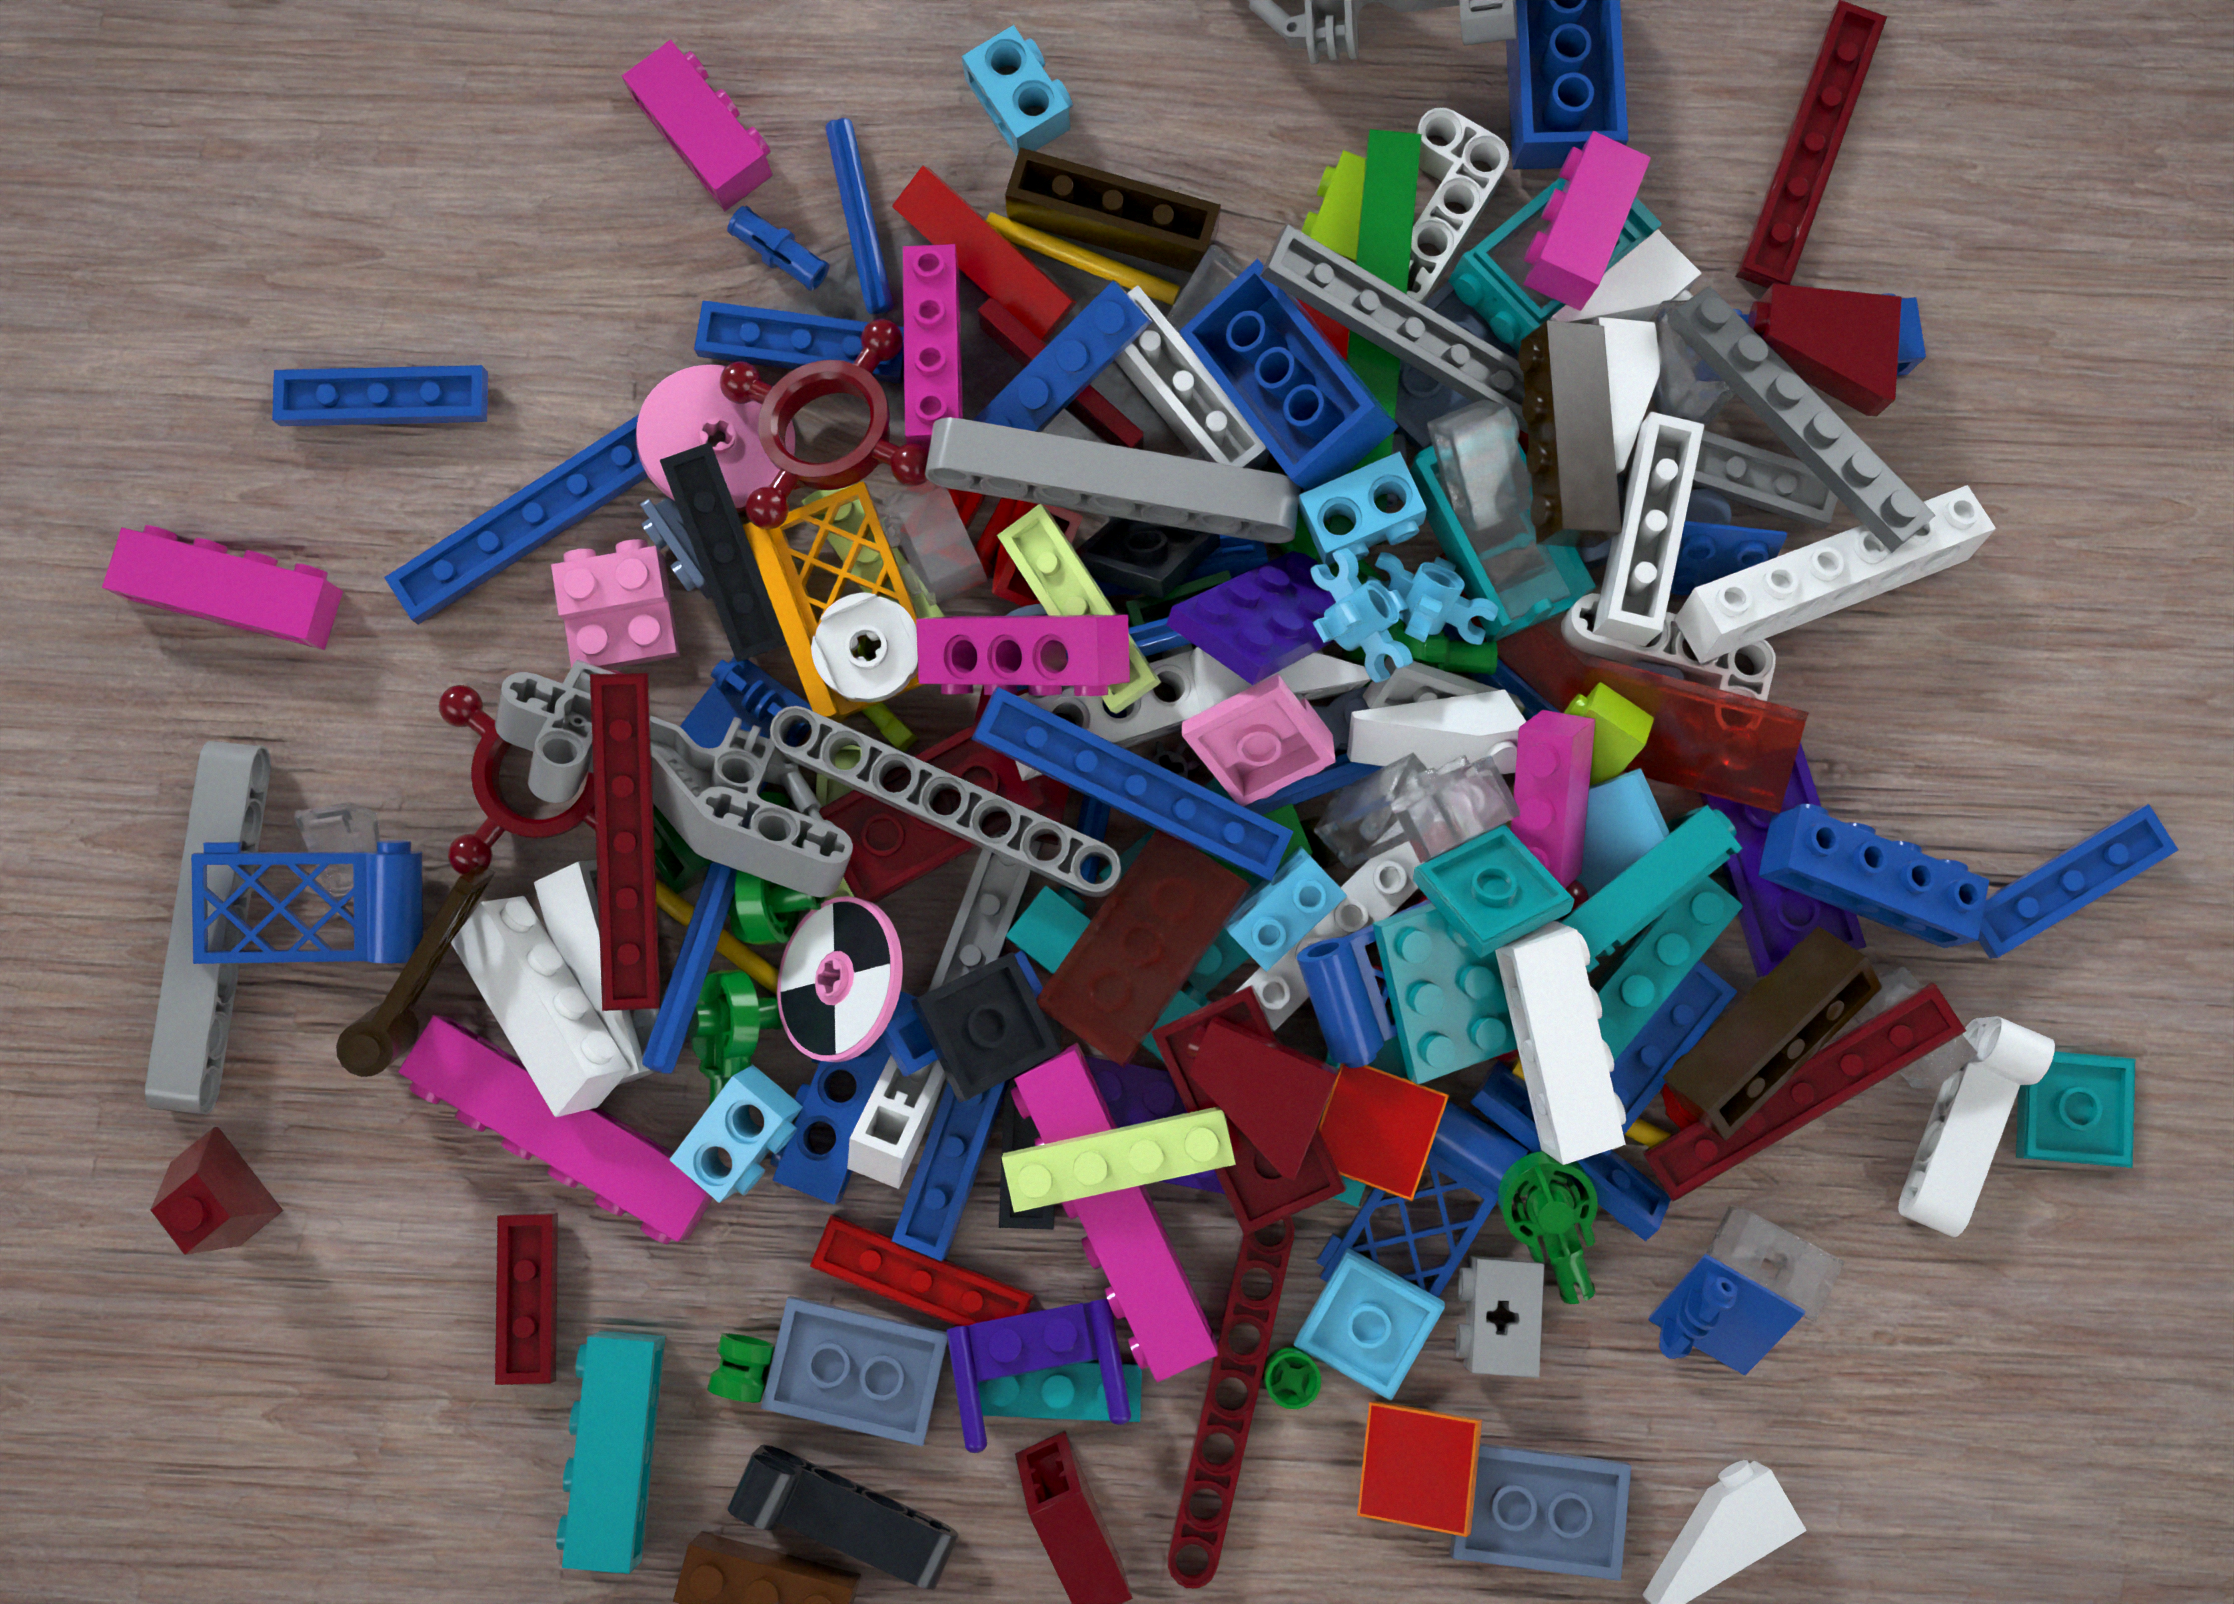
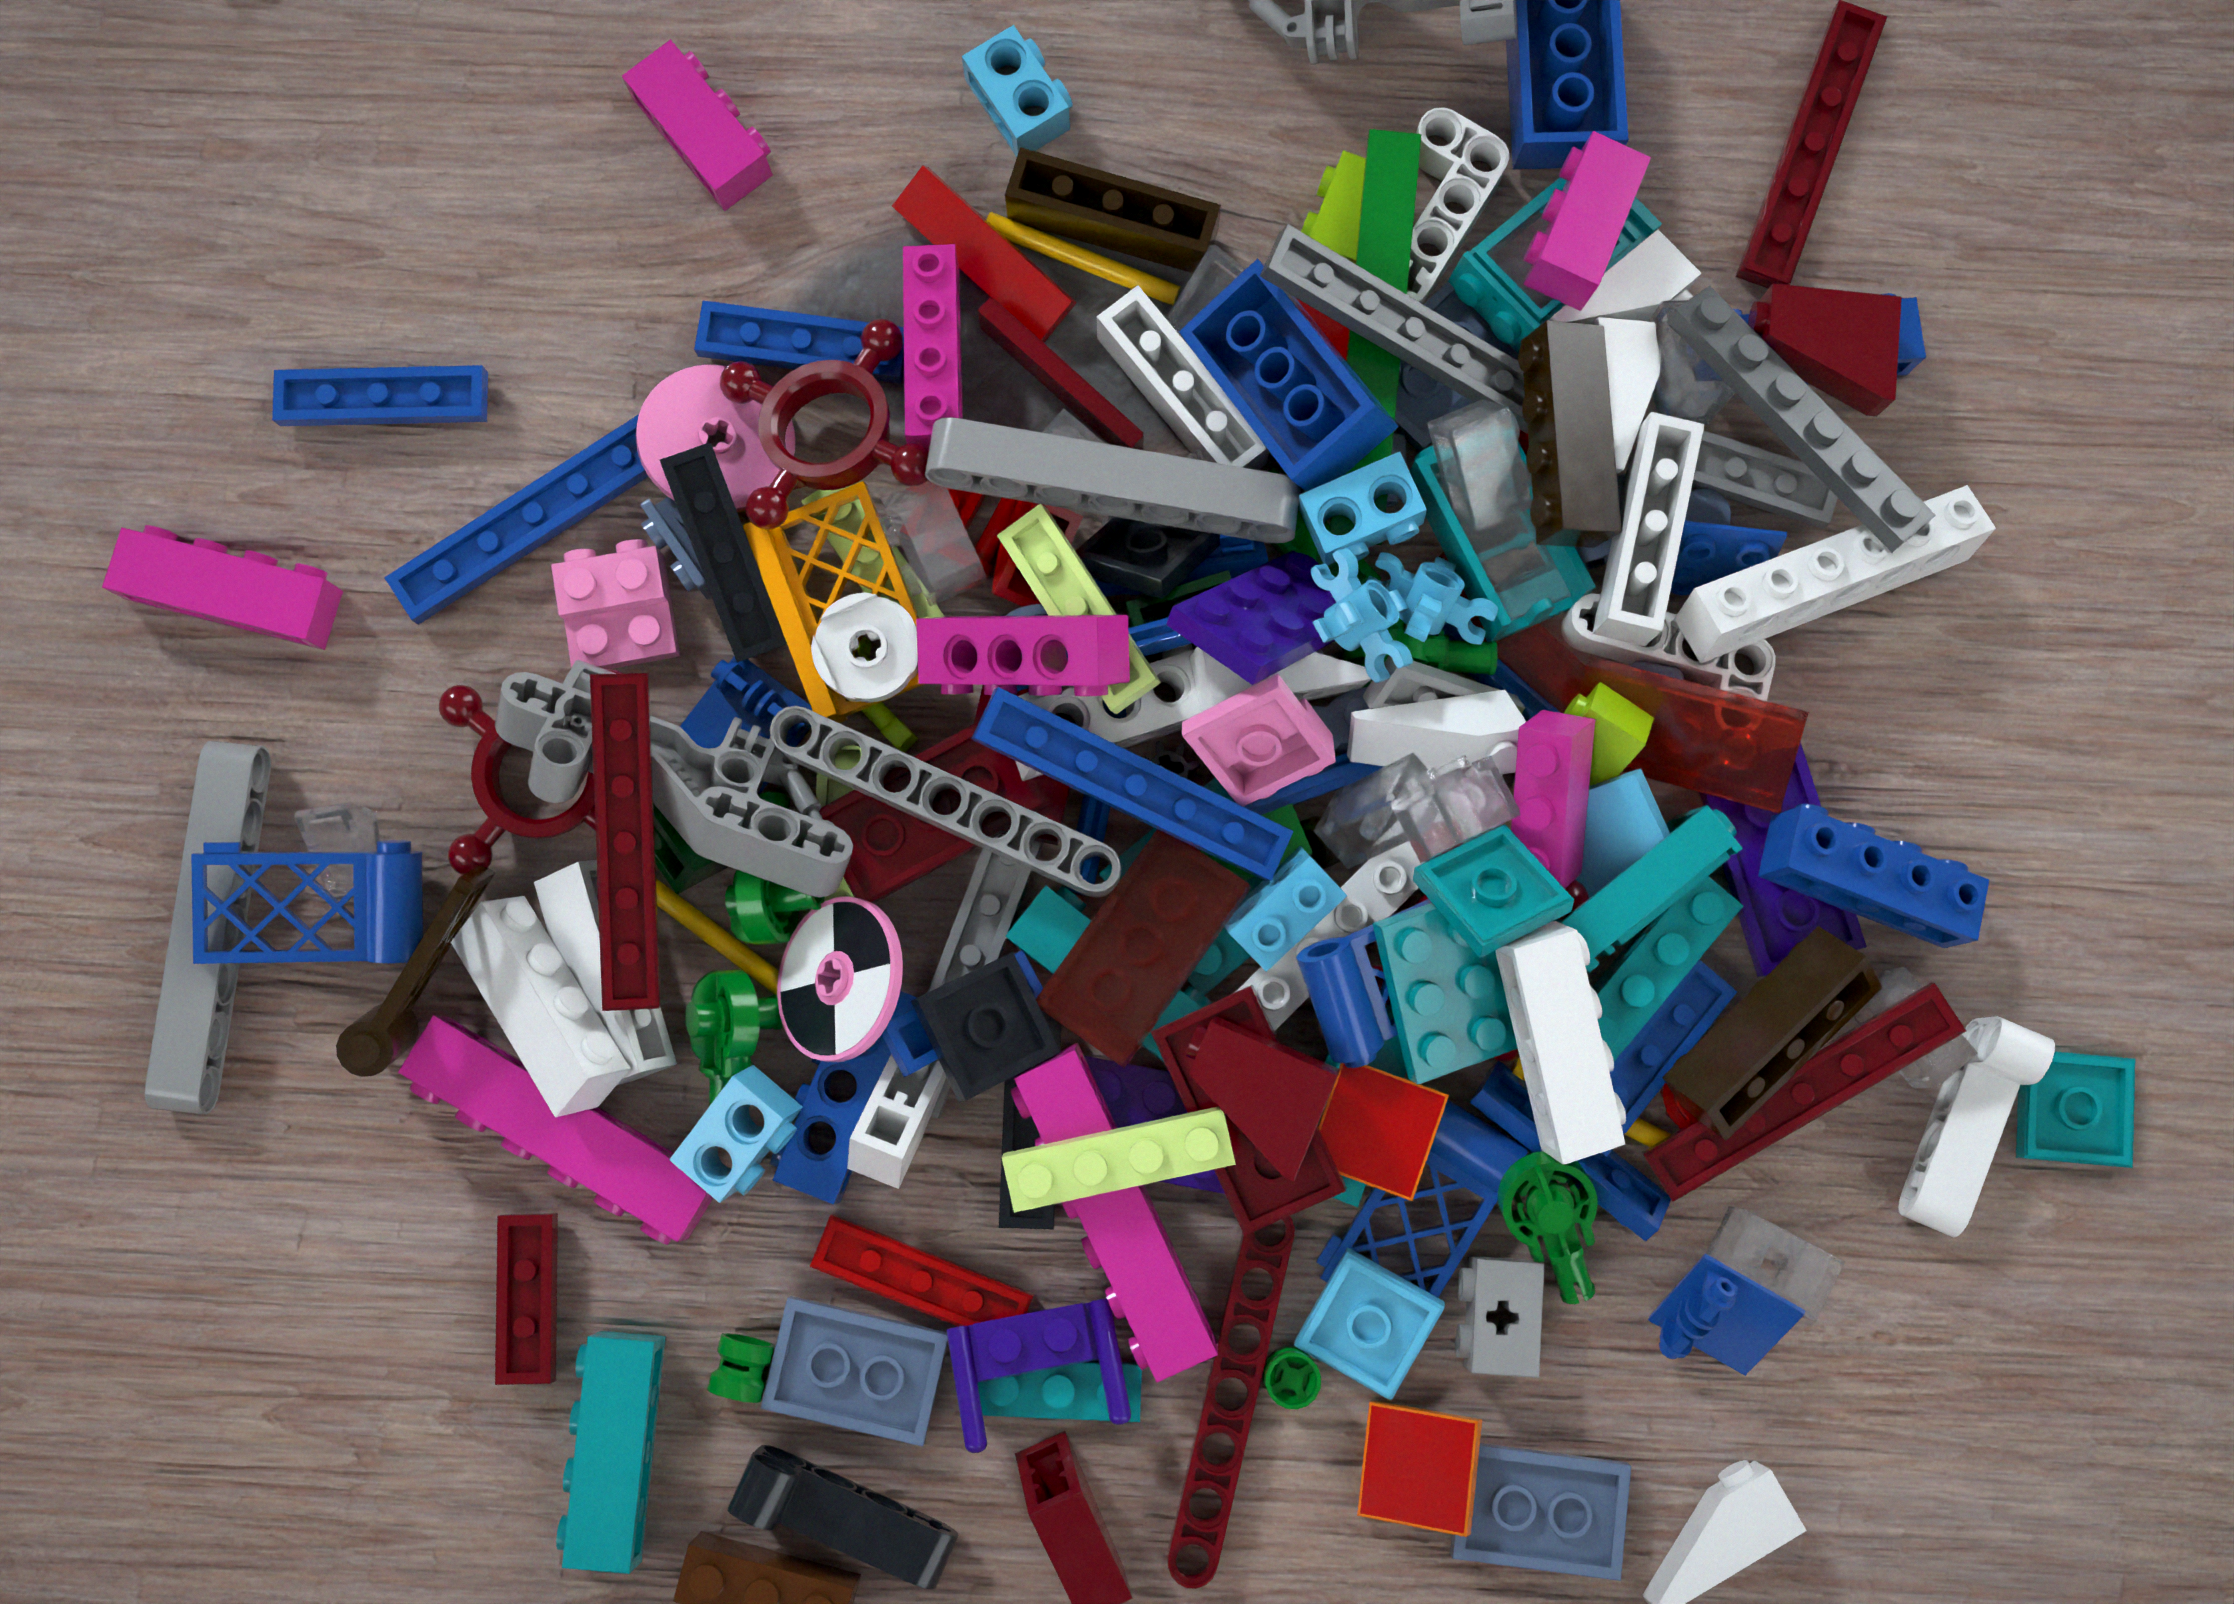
(212, 1197): dark red slope -> none
(690, 969): blue axle -> none
(778, 248): blue pin -> none
(859, 216): blue axle -> none
(947, 1171): blue plate -> none
(1069, 362): blue plate -> none
(2073, 880): blue plate -> none

